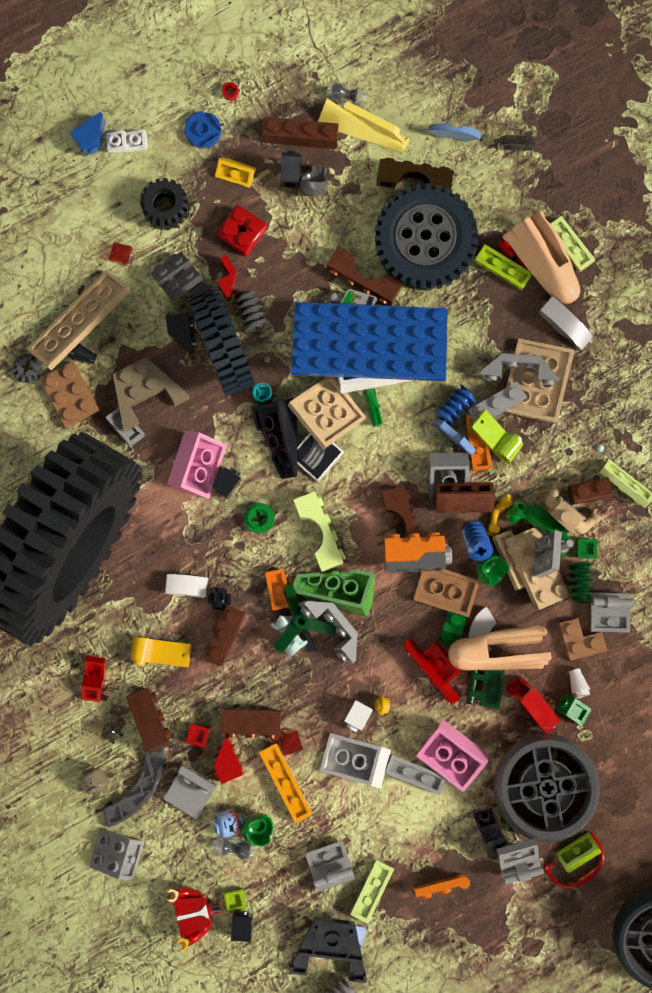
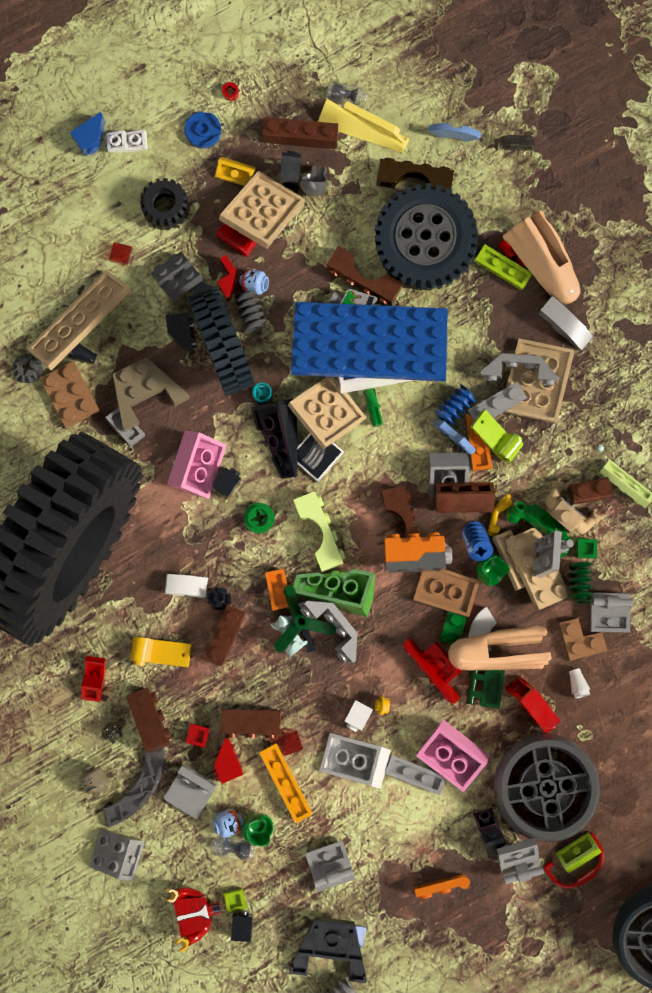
(254, 281): none -> light blue head
(262, 209): none -> tan plate
(372, 891): yellowish green plate -> none
(573, 709): green bracket -> none
(576, 250): yellowish green plate -> none

